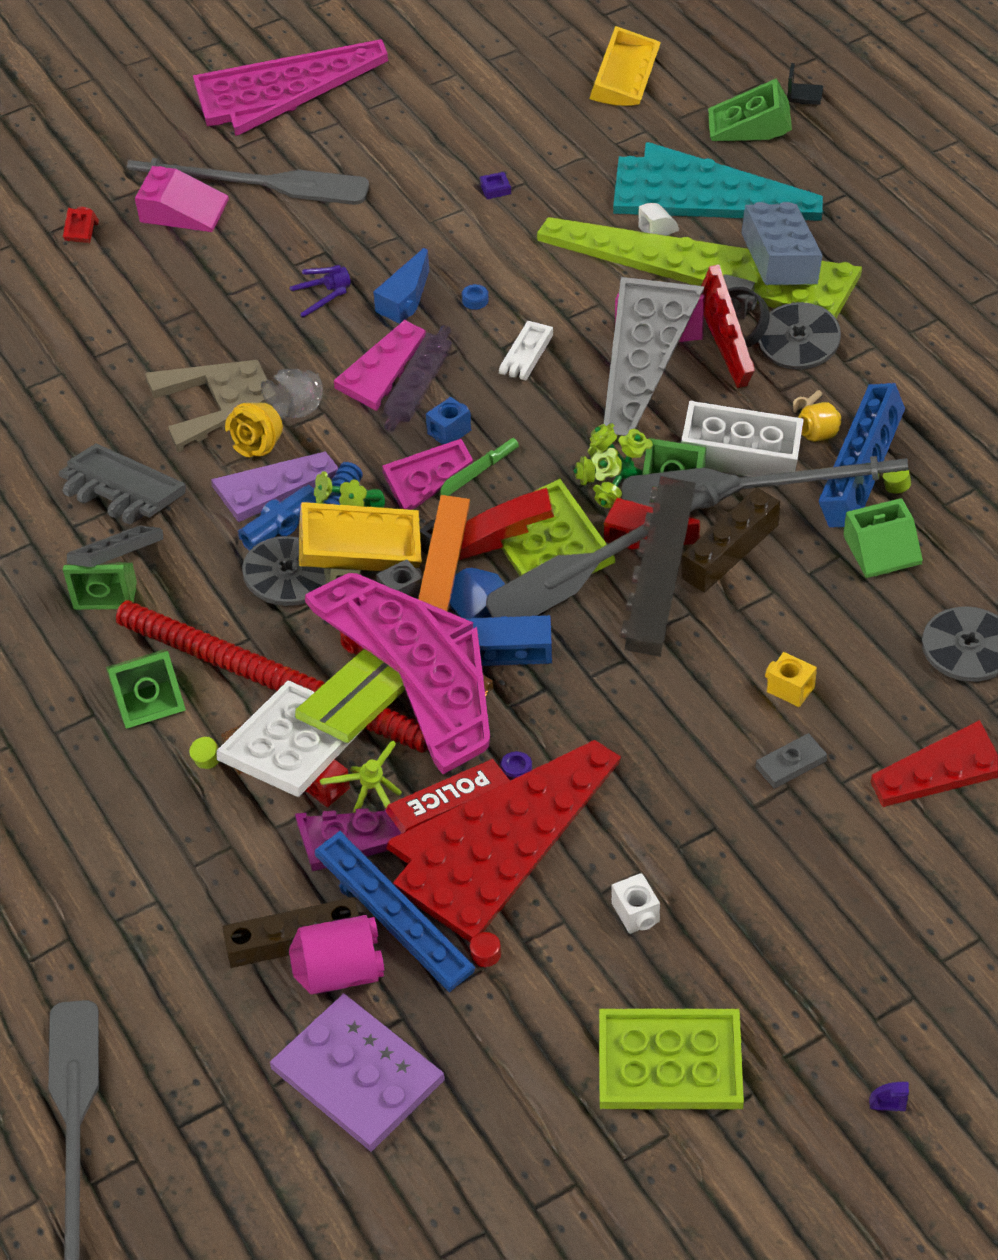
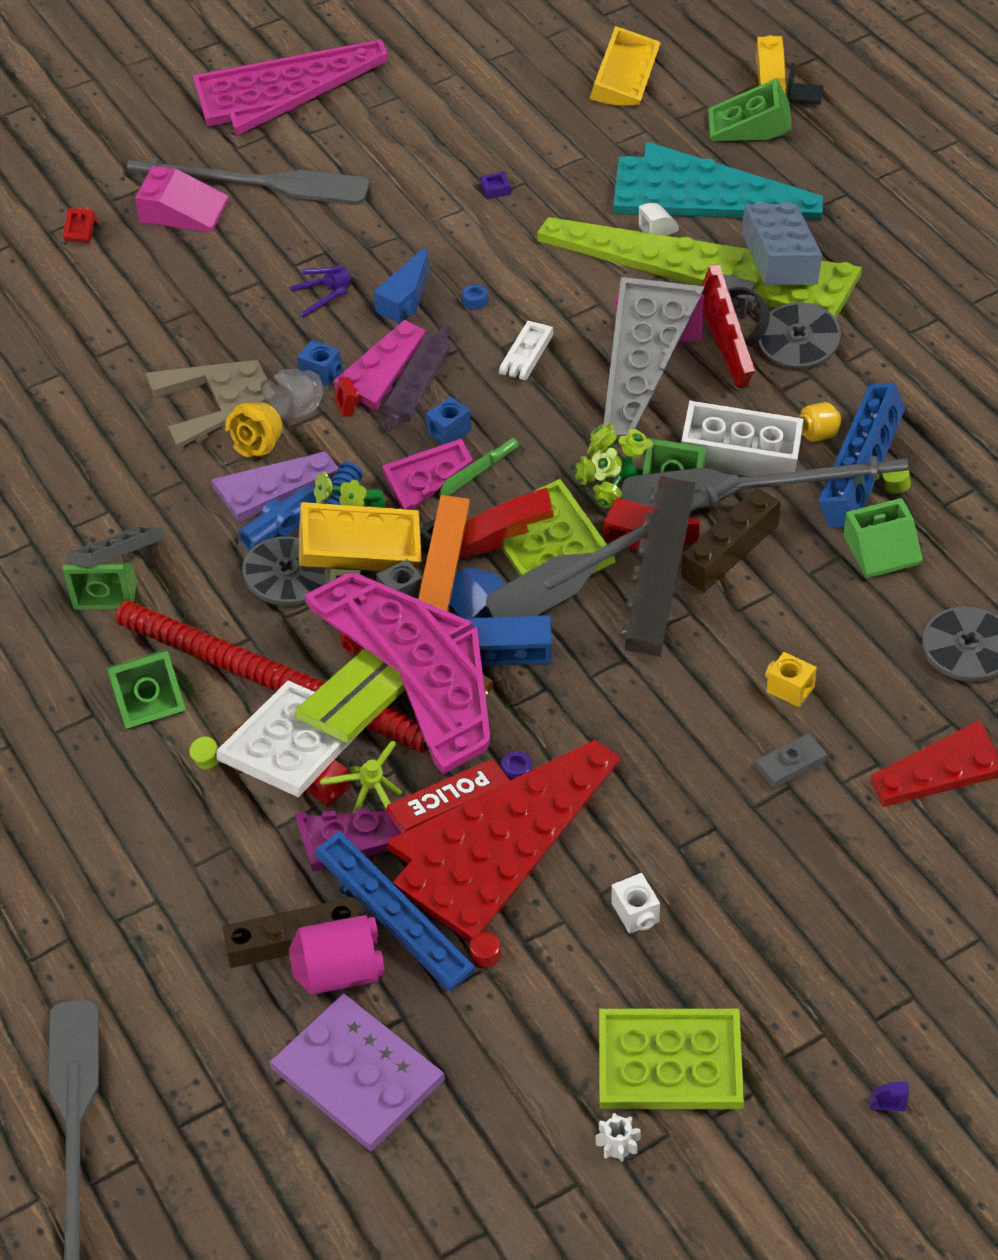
(132, 485): dark grey hinge -> none
(322, 360): none -> blue brick
(346, 396): none -> red plate
(618, 1137): none -> white gear
(770, 60): none -> yellow slope
(801, 402): tan hand -> none

